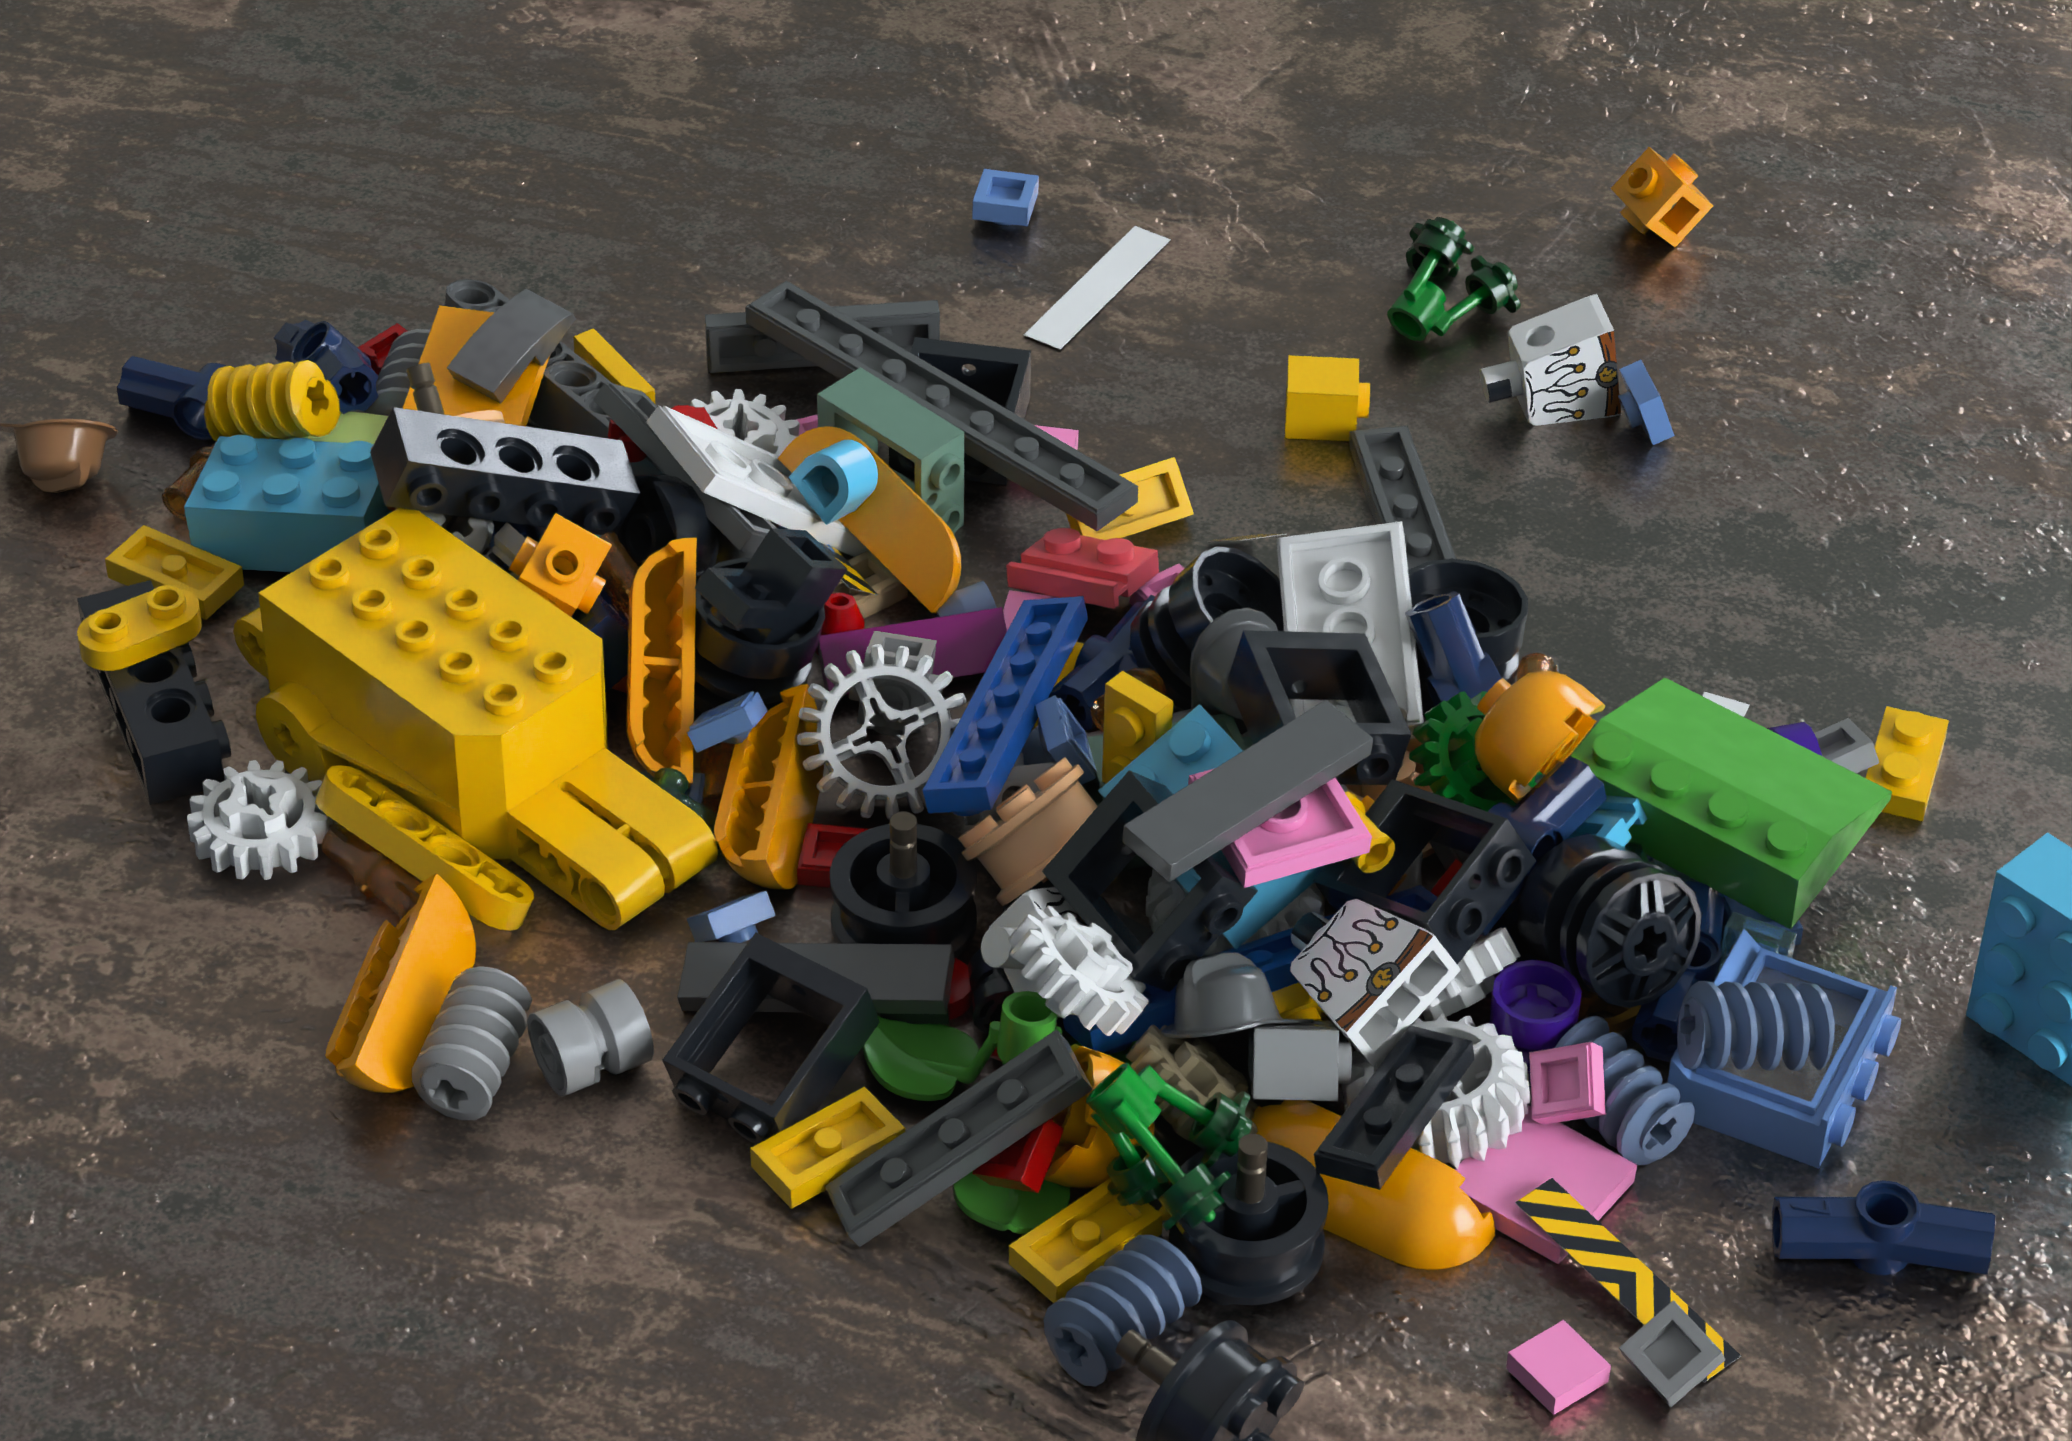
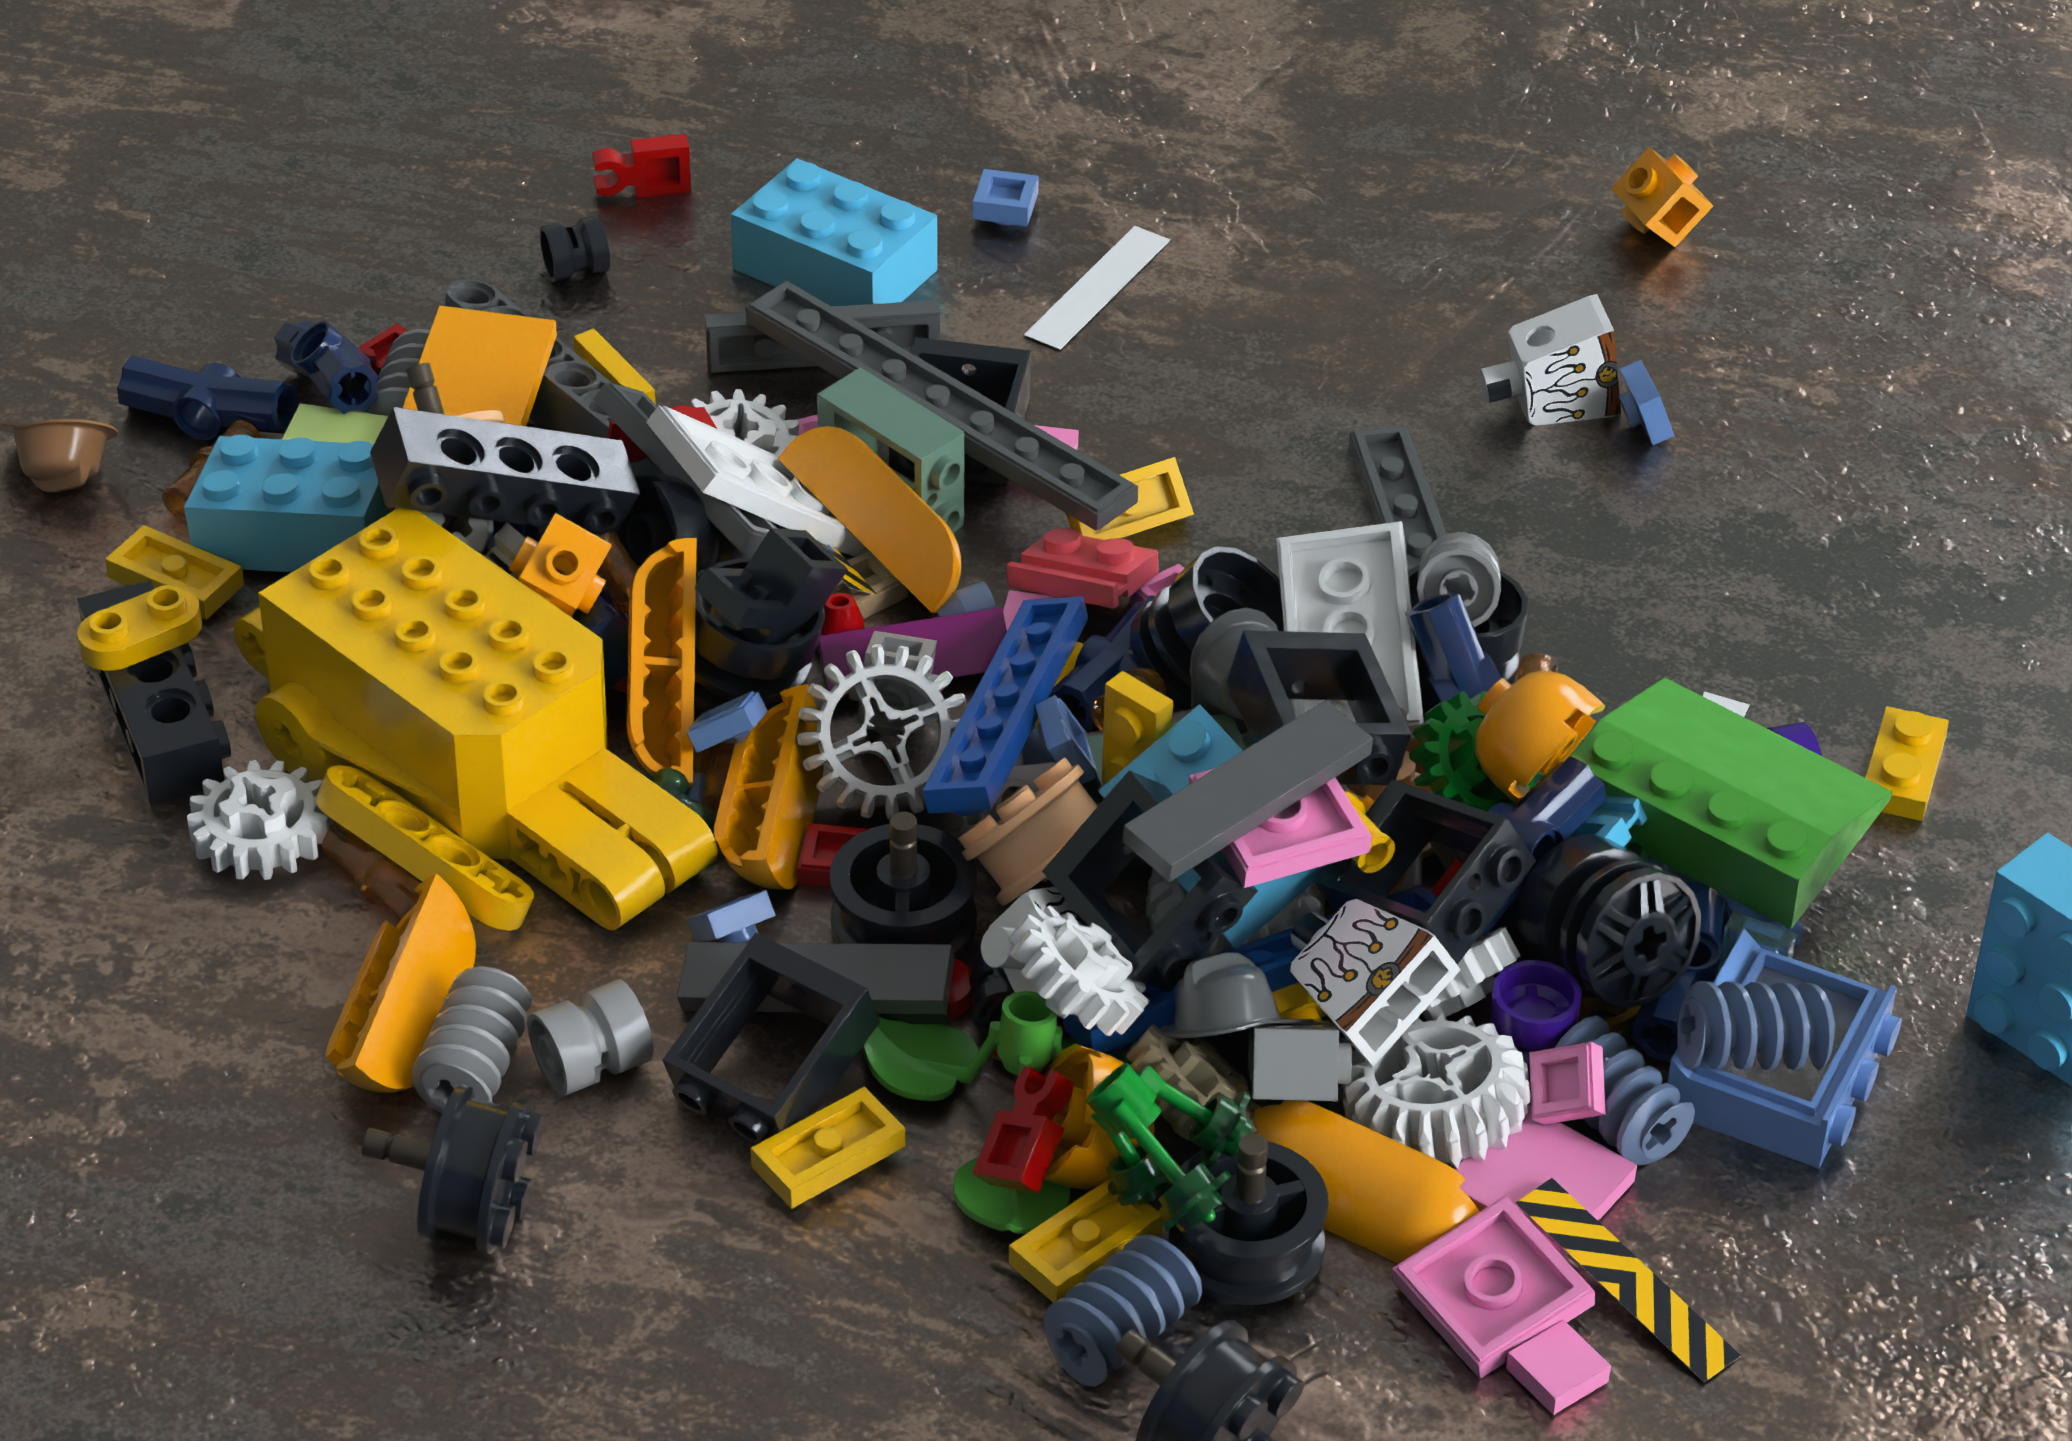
(271, 401): yellow piece -> none
(470, 1168): none -> black wheel
(506, 343): flat silver slope -> none
(574, 248): none -> black wheel
(653, 167): none -> red plate
(833, 238): none -> medium azure brick
(836, 479): medium azure plate -> none
(958, 1138): dark grey tile -> none
(1247, 537): sticker -> none
(1324, 398): yellow brick -> none
(1394, 1107): black tile -> none
(1433, 257): plant -> none
(1462, 565): none -> light grey wheel
(1492, 1285): none -> bright pink tile
(1672, 1353): light grey plate -> none
(1847, 746): light grey plate -> none
(1882, 1231): dark blue piece -> none

